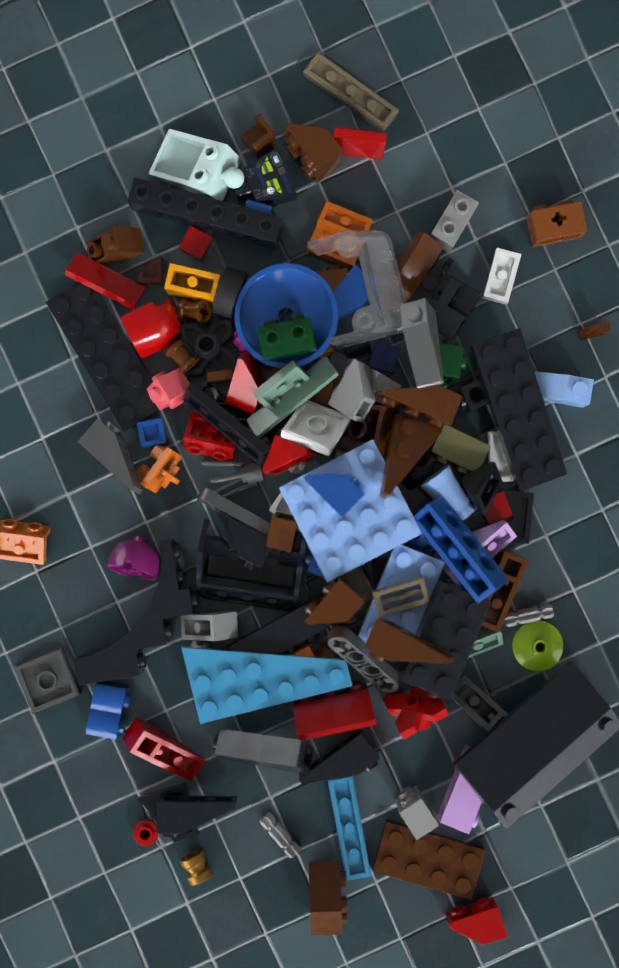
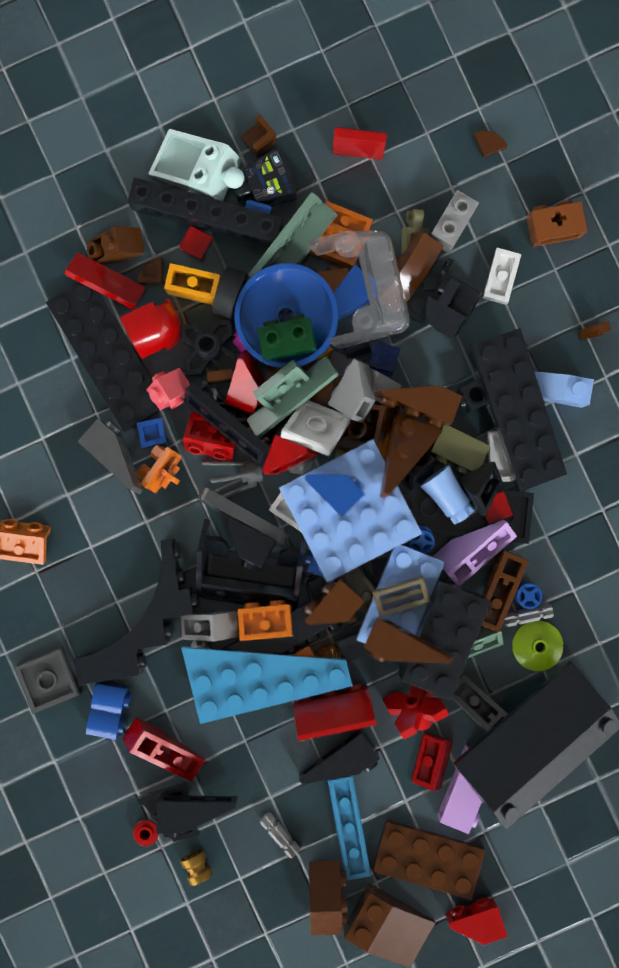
(135, 558): magenta cylinder -> none
(181, 356): reddish brown bush -> none
(194, 310): reddish brown bush -> none
(264, 750): black slope -> none
(266, 621): none -> orange bracket
(282, 532): reddish brown panel -> none
(291, 244): none -> sand green fence
(314, 149): reddish brown slope -> none
(345, 642): dark grey beam -> none
(350, 92): dark tan tile -> none
(387, 927): none -> reddish brown slope
(415, 222): none -> olive plate
(416, 811): light grey brick -> none
(422, 342): dark grey slope -> none
(432, 761): none -> red slope
(452, 360): dark green brick -> none
(460, 549): blue brick -> none
(489, 143): none -> reddish brown tile
(531, 598): none -> blue wheel

